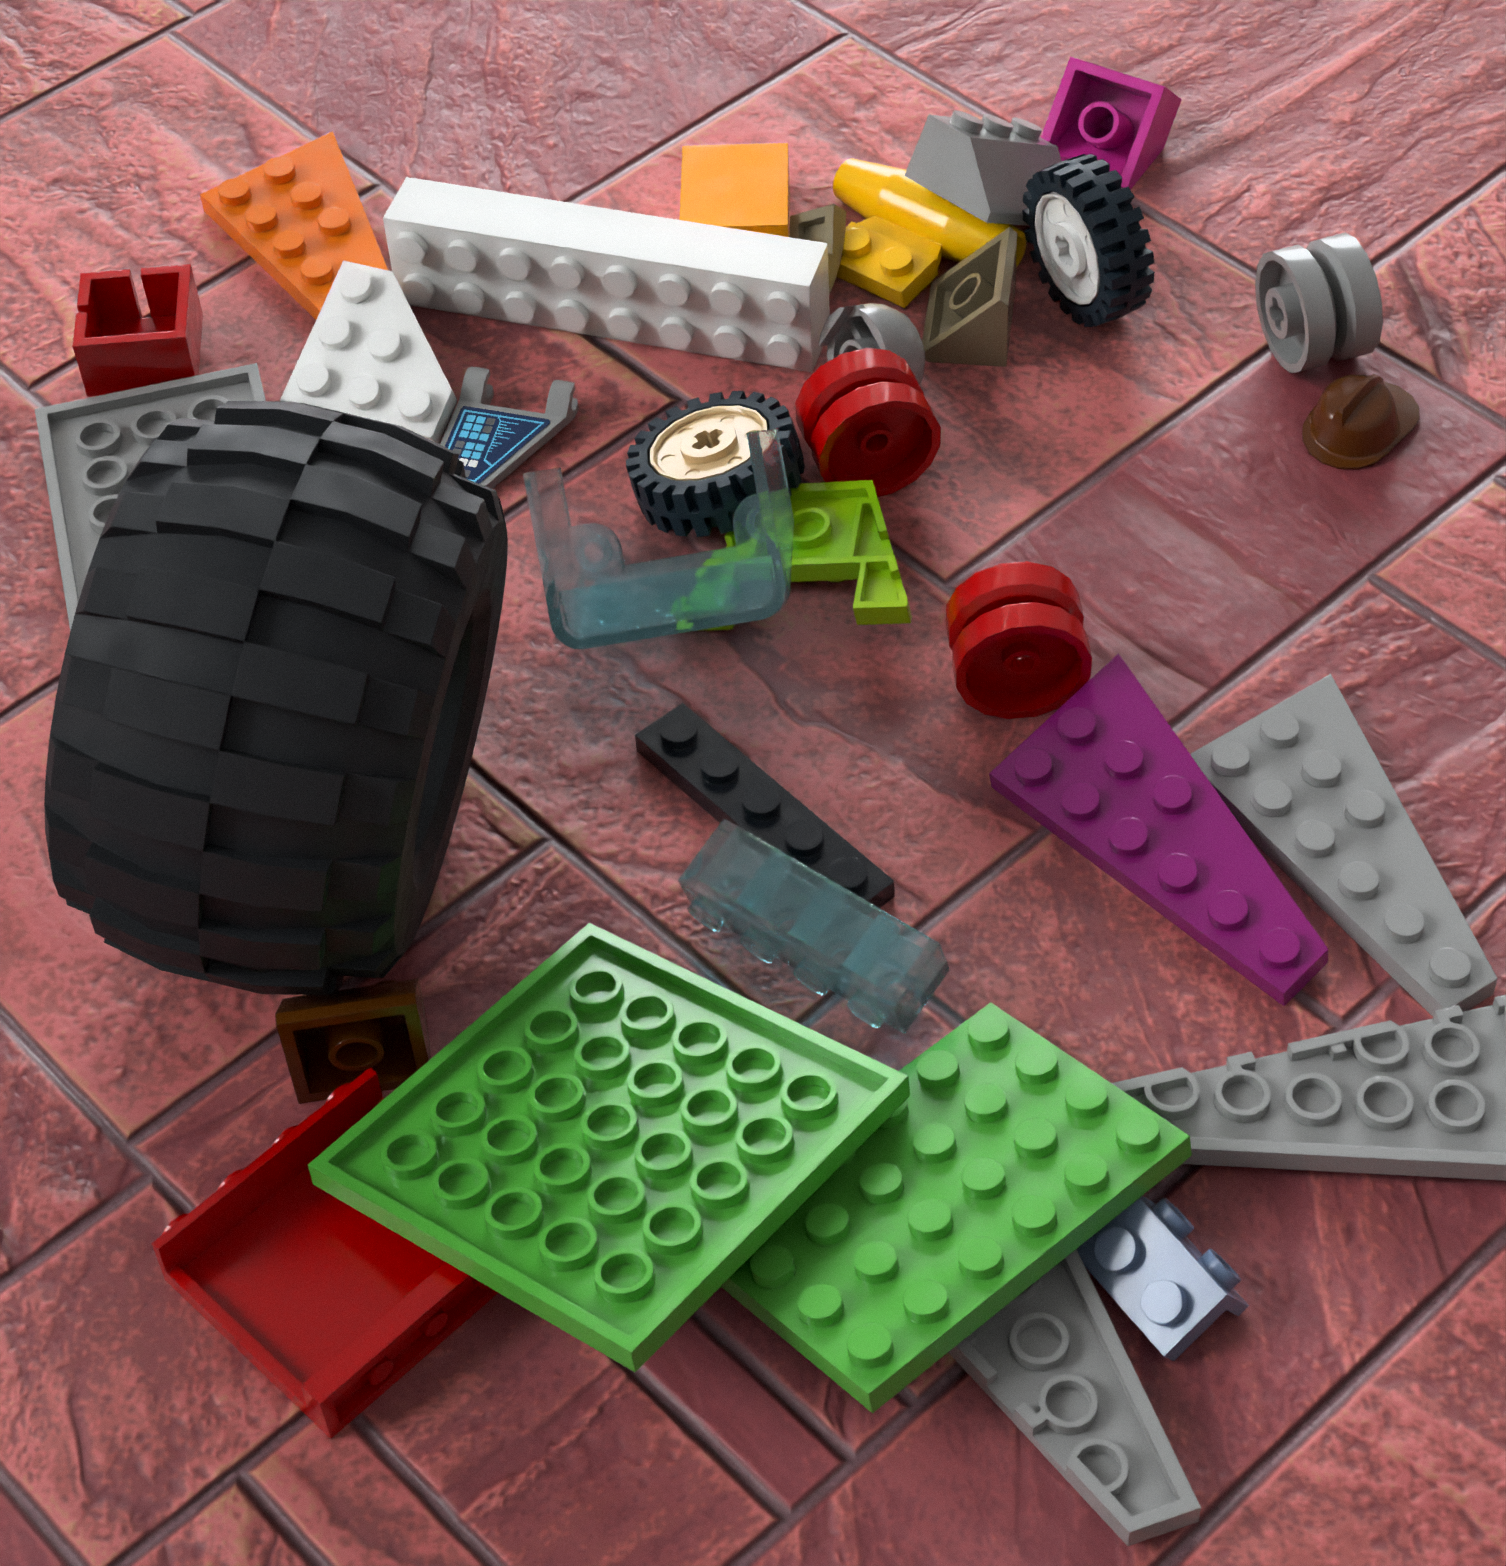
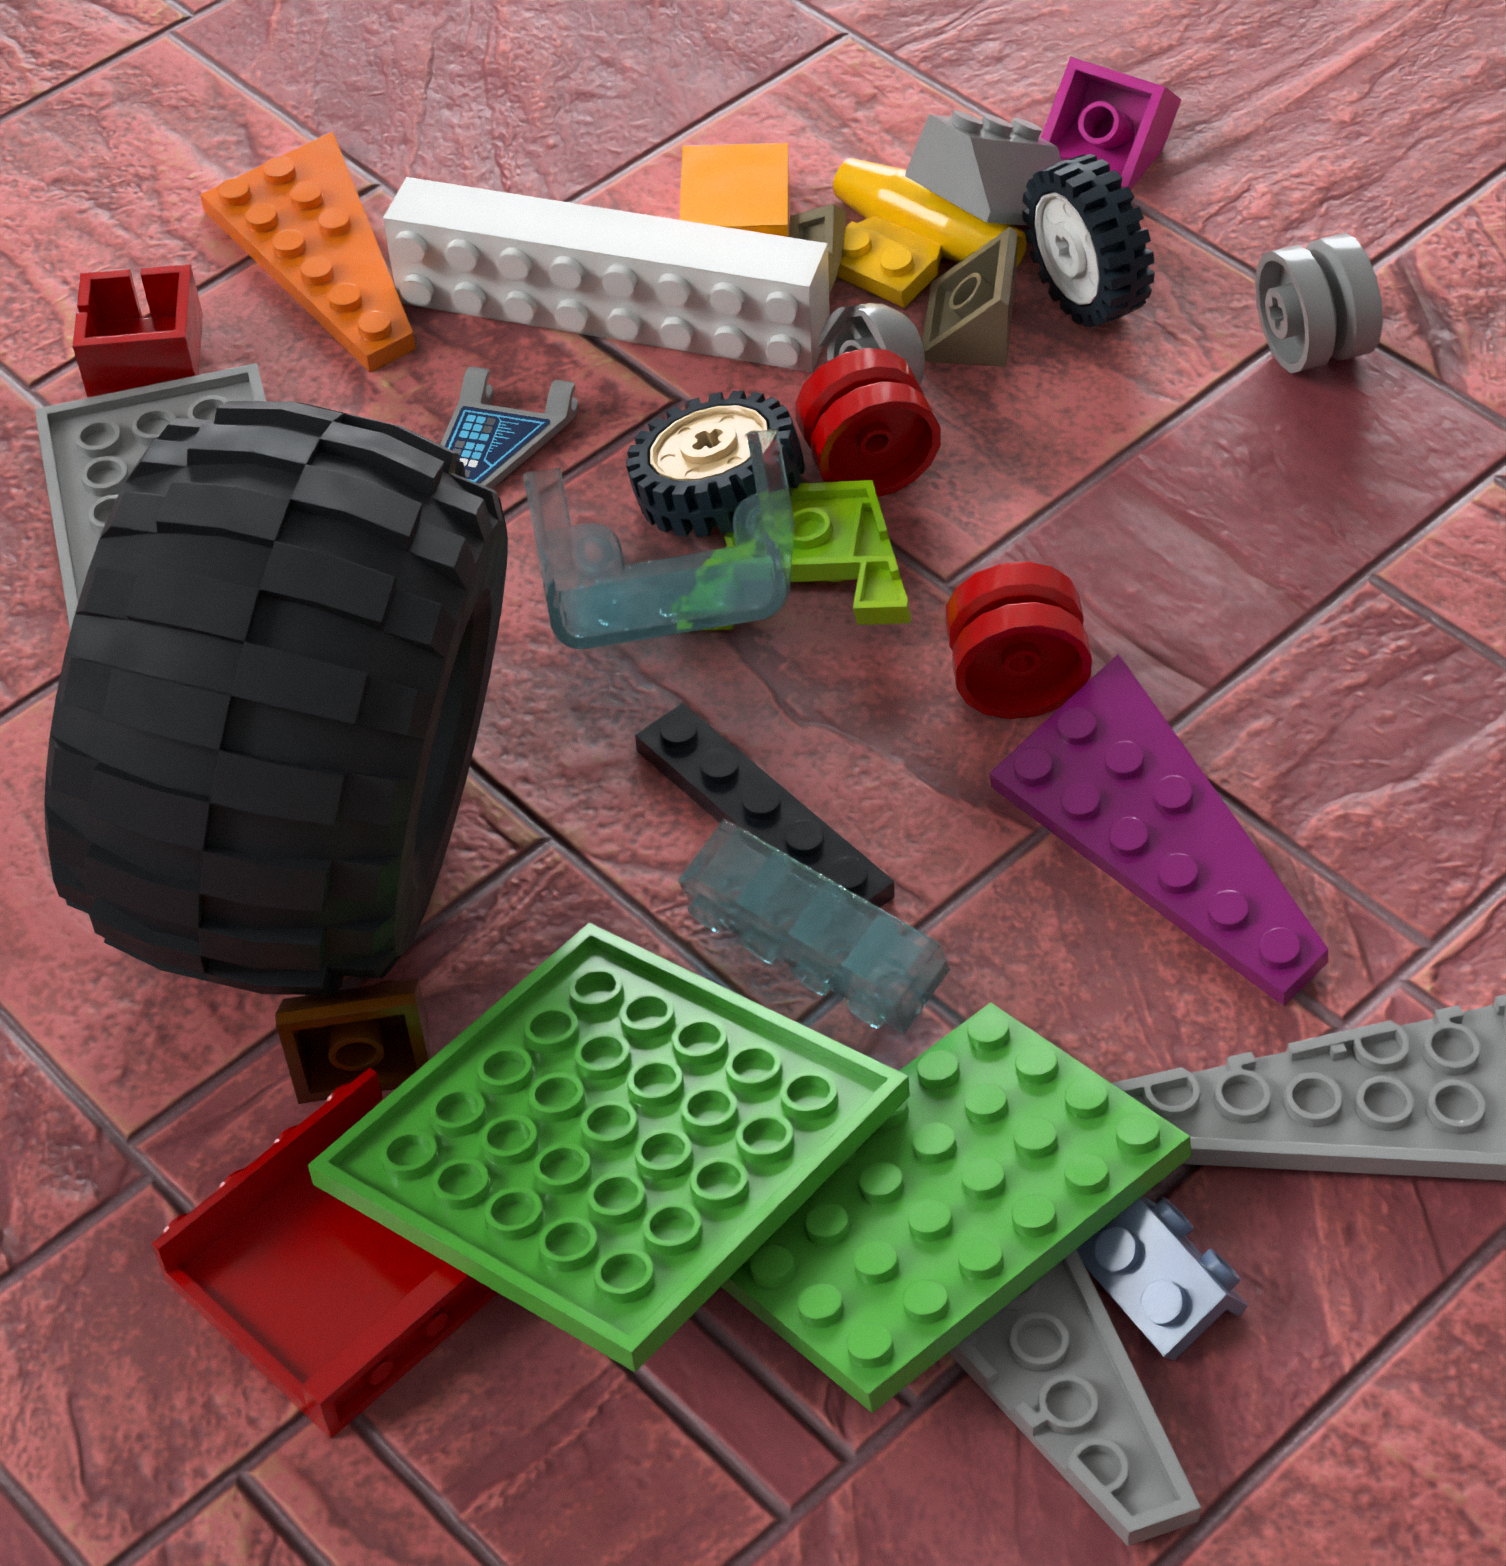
(372, 357): white plate -> none
(1333, 823): light grey wing -> none
(1358, 421): reddish brown piece -> none

